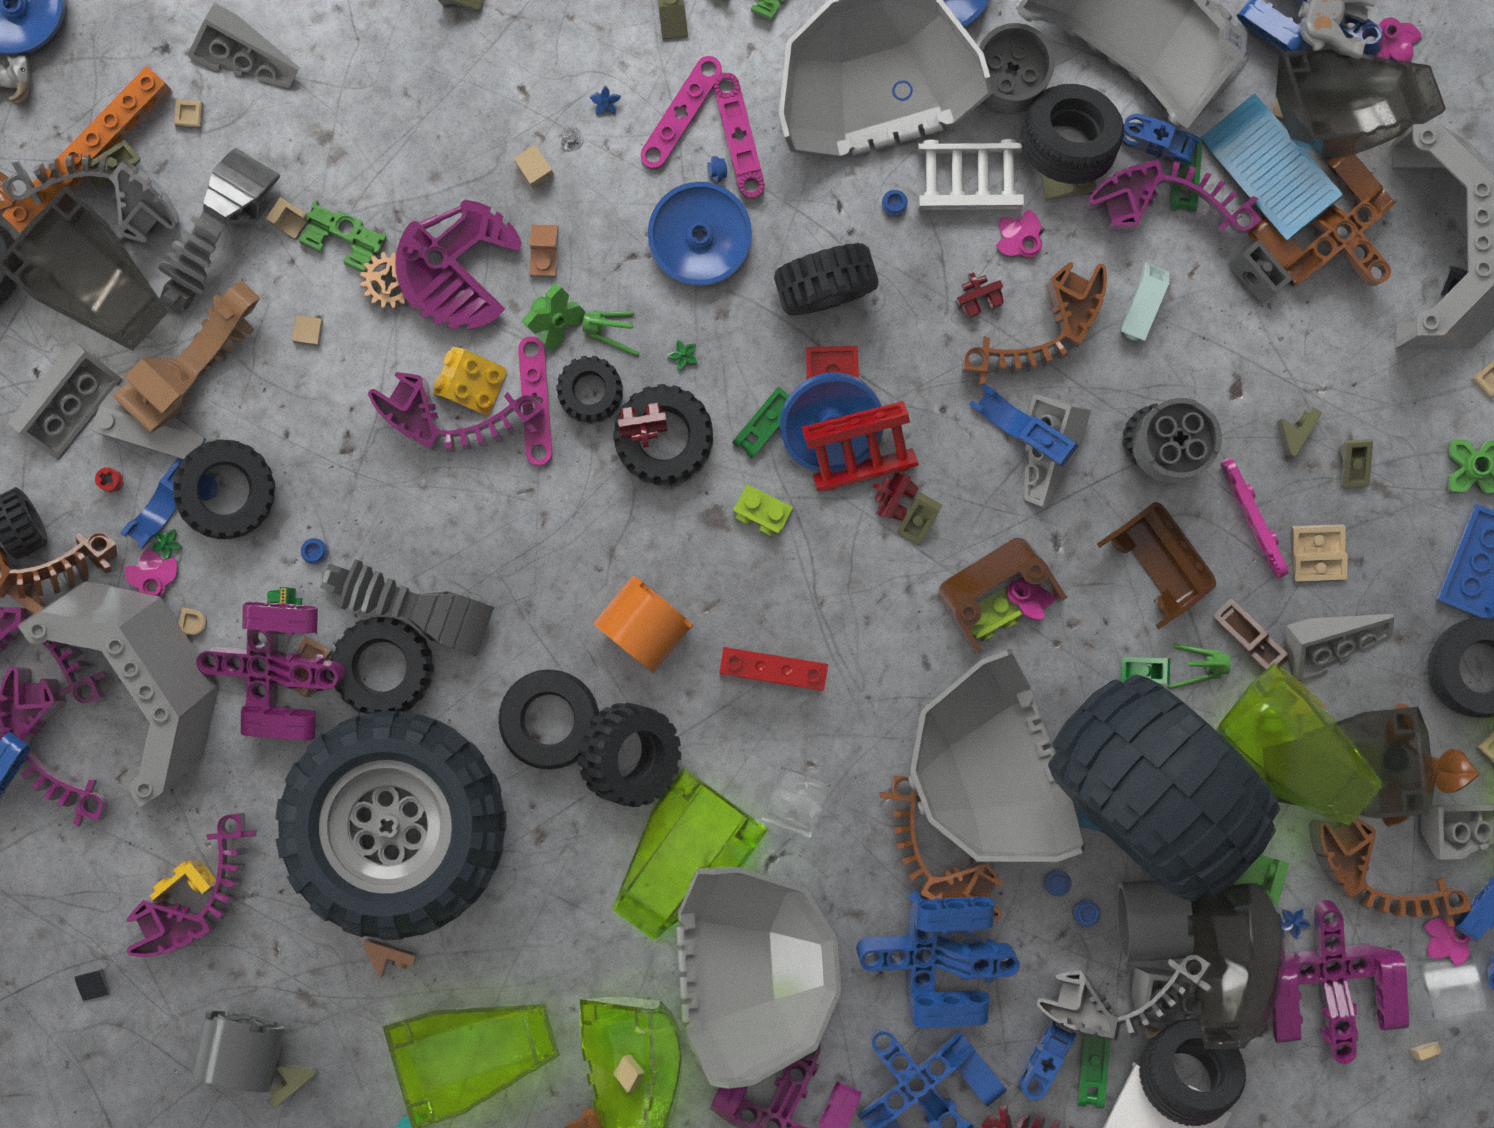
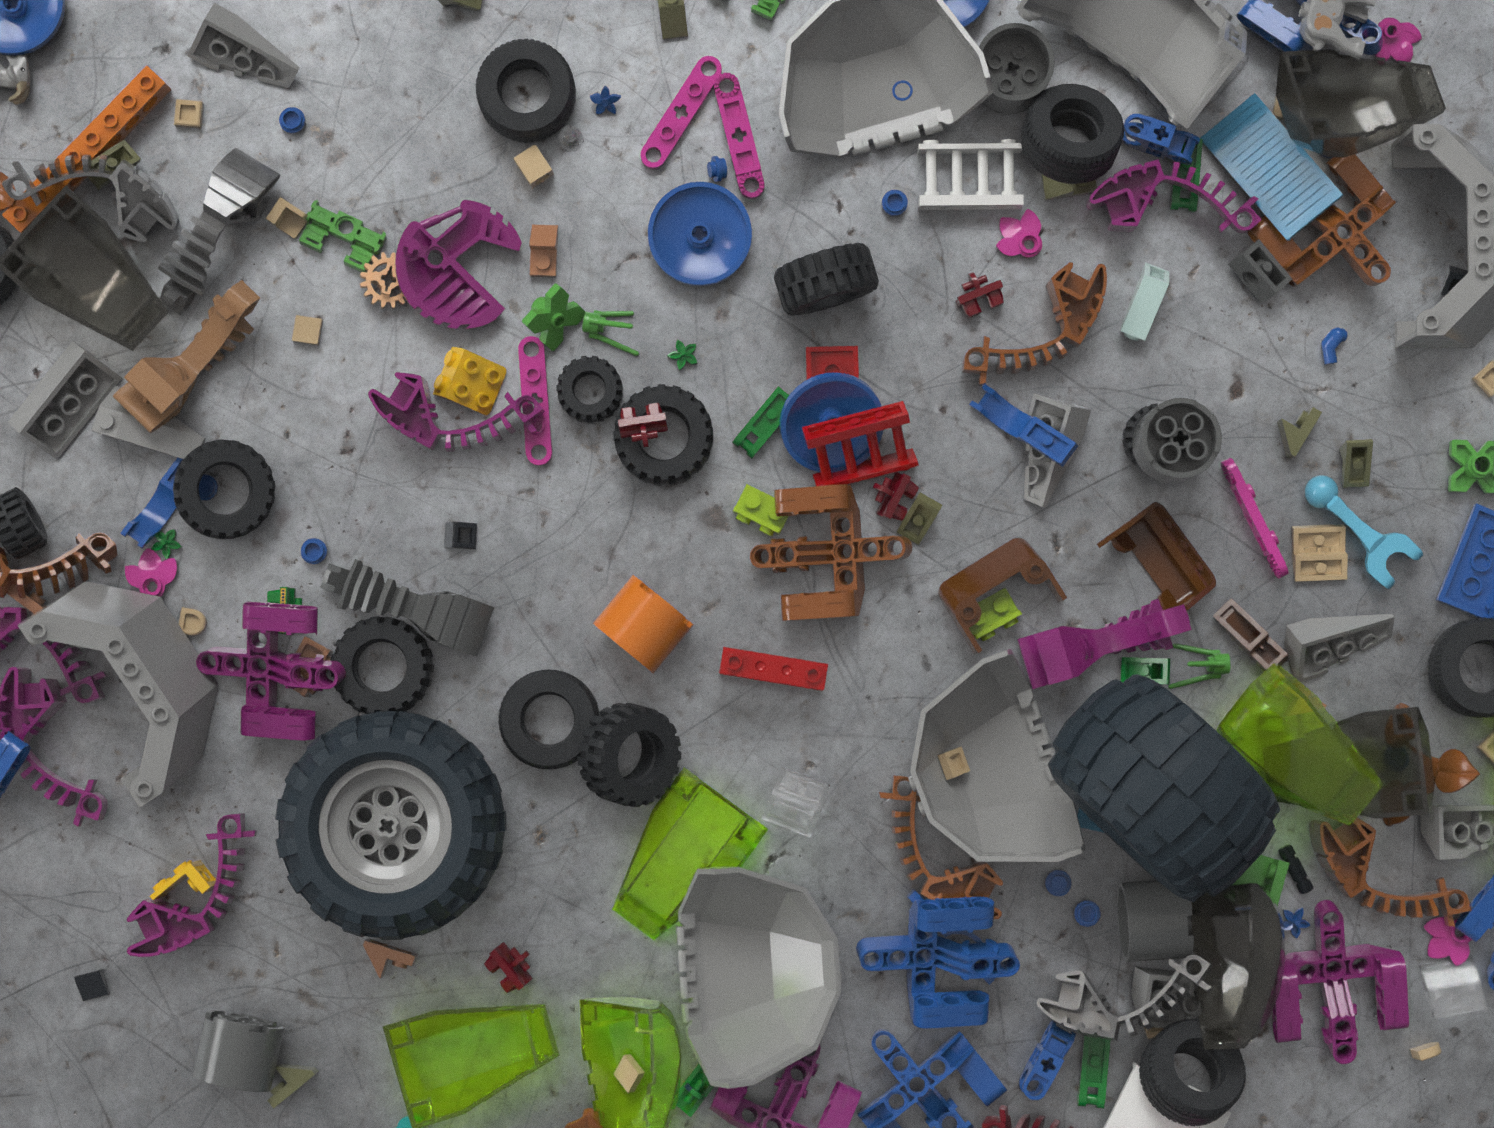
(101, 482): red bush -> none
(292, 120): none -> blue plate
(460, 535): none -> black slope
(512, 964): none -> dark red hips
(519, 56): none -> black tyre
(693, 1091): none -> green hips
(841, 504): none -> dark orange piece
(953, 763): none -> tan tile
(1032, 598): dark pink plate -> none
(1069, 651): none -> magenta piece
(1296, 869): none -> black axle
(1323, 493): none -> medium azure piece
(1330, 344): none -> blue arm

